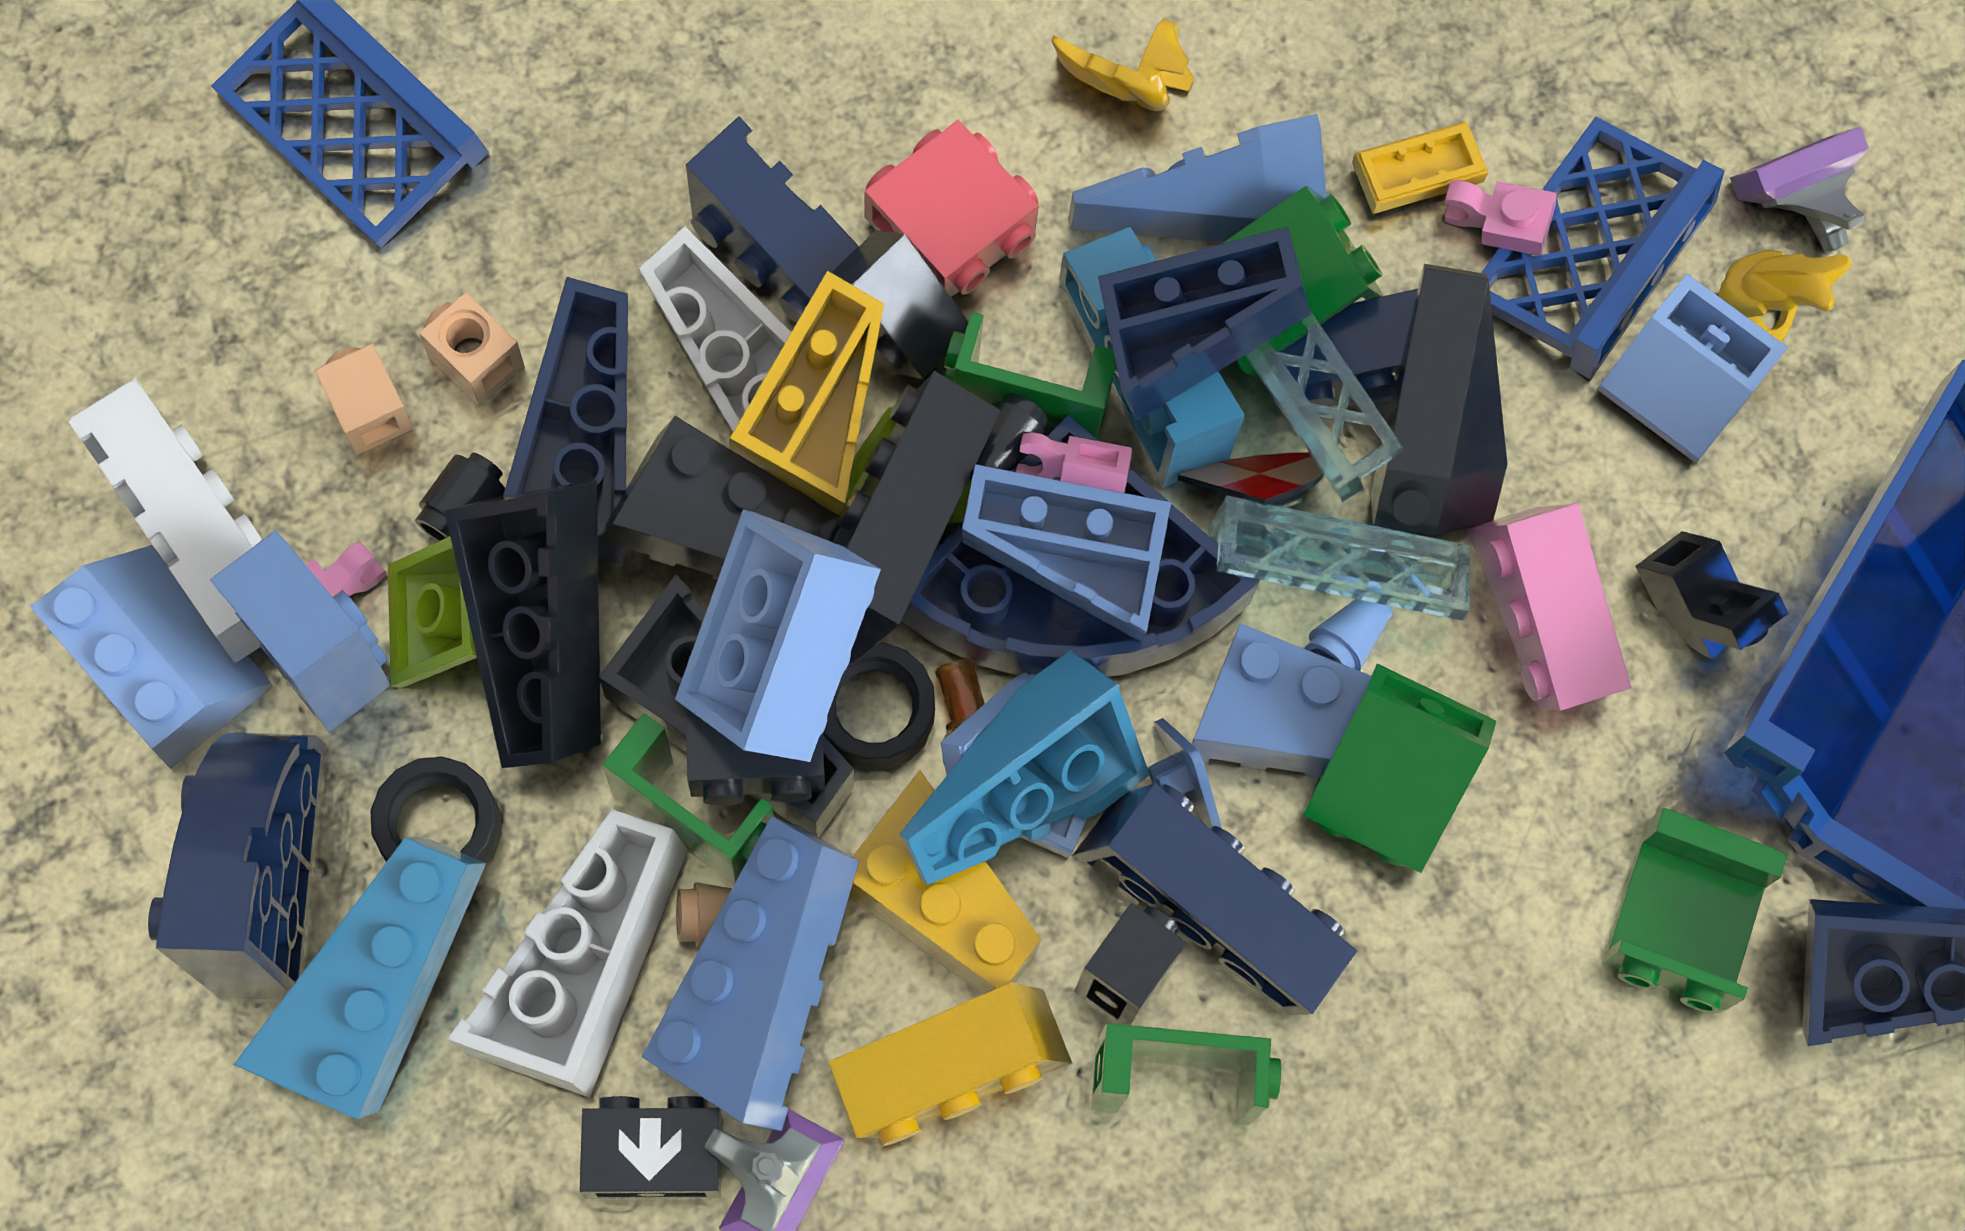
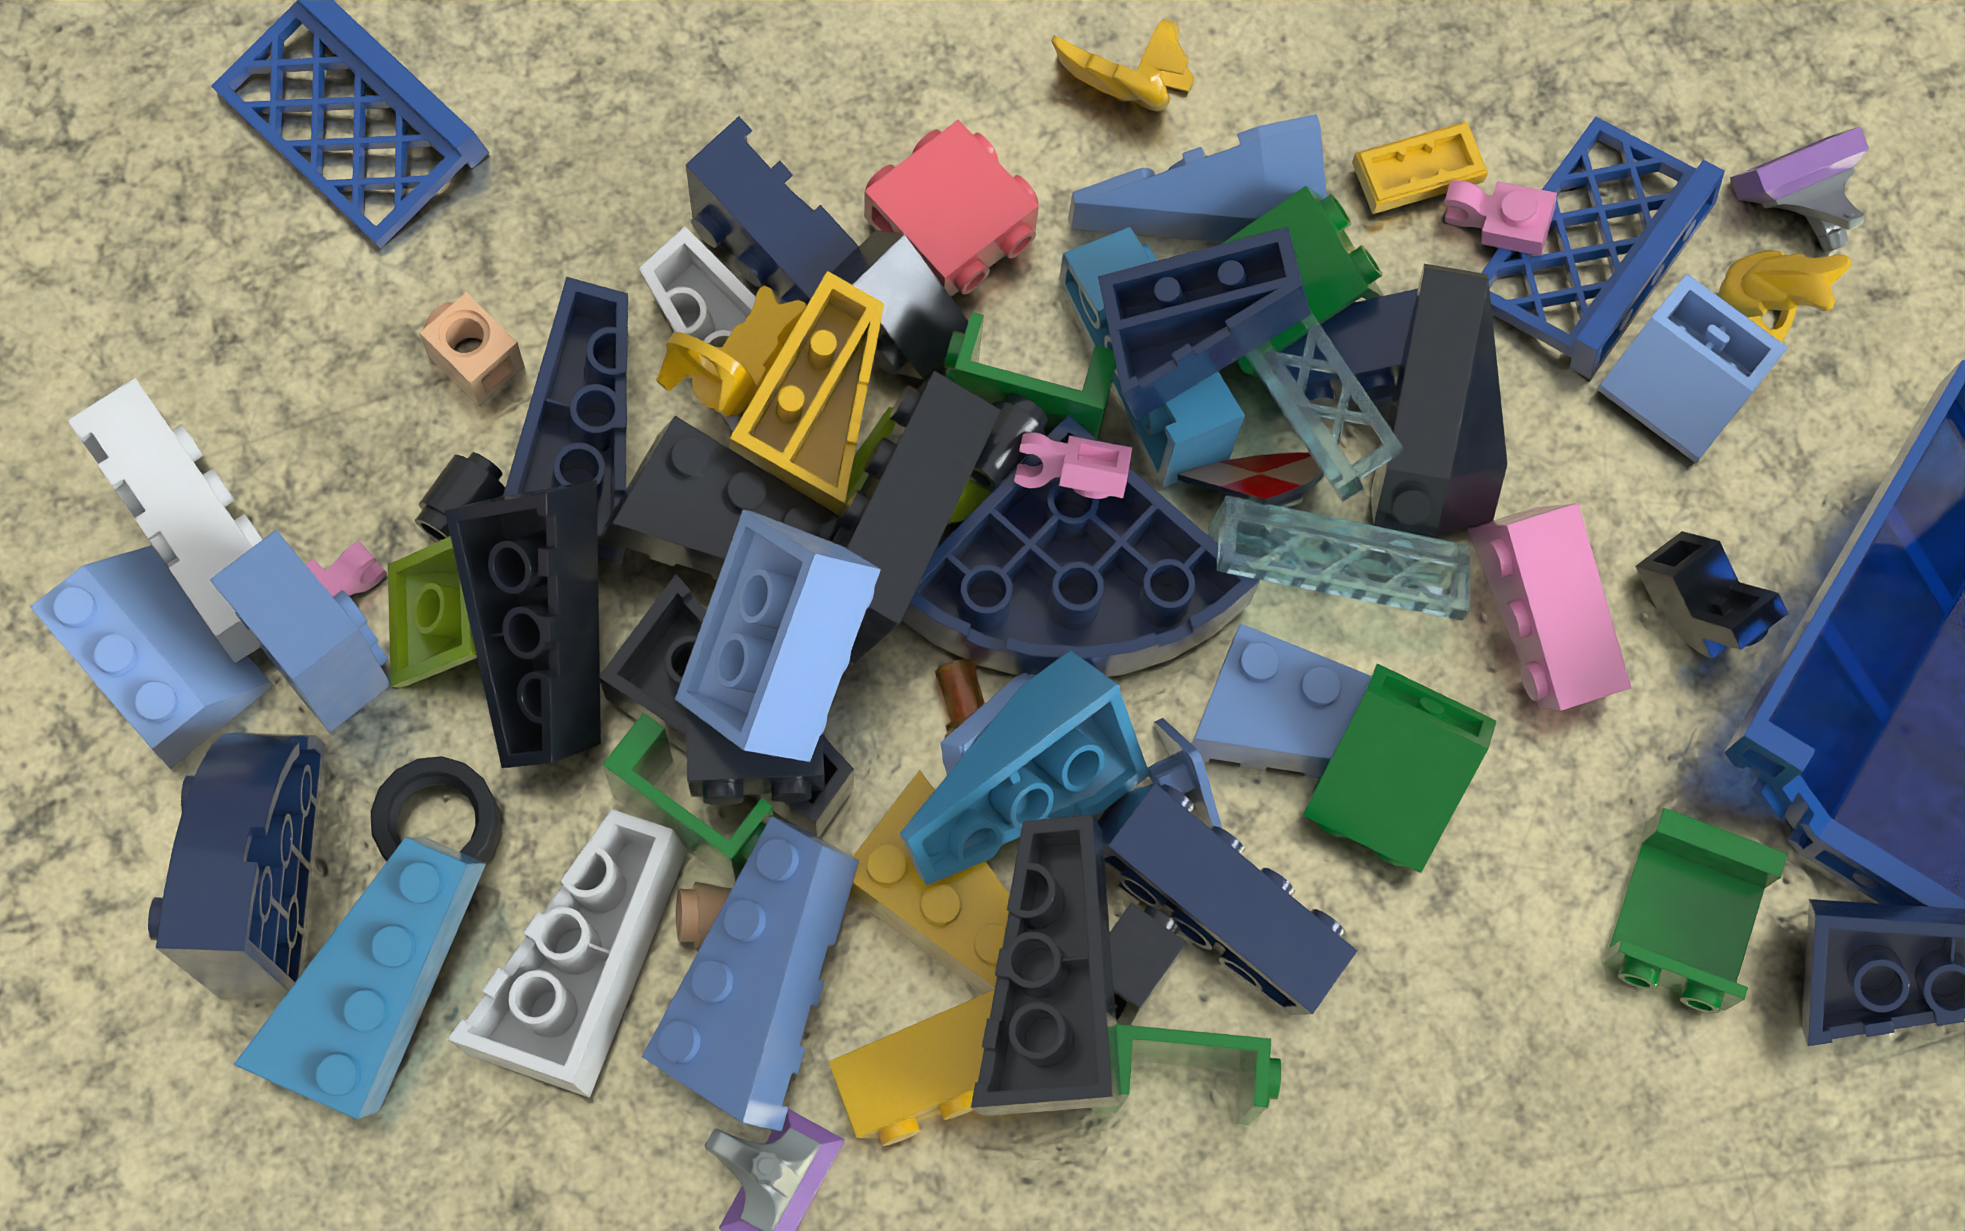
(363, 398): light nougat brick -> none
(649, 1150): black brick -> none
(732, 374): none -> yellow hair
(913, 737): black tyre -> none
(1053, 998): none -> black wedge
(1072, 540): medium blue wedge -> none
(1350, 633): light blue cone -> none

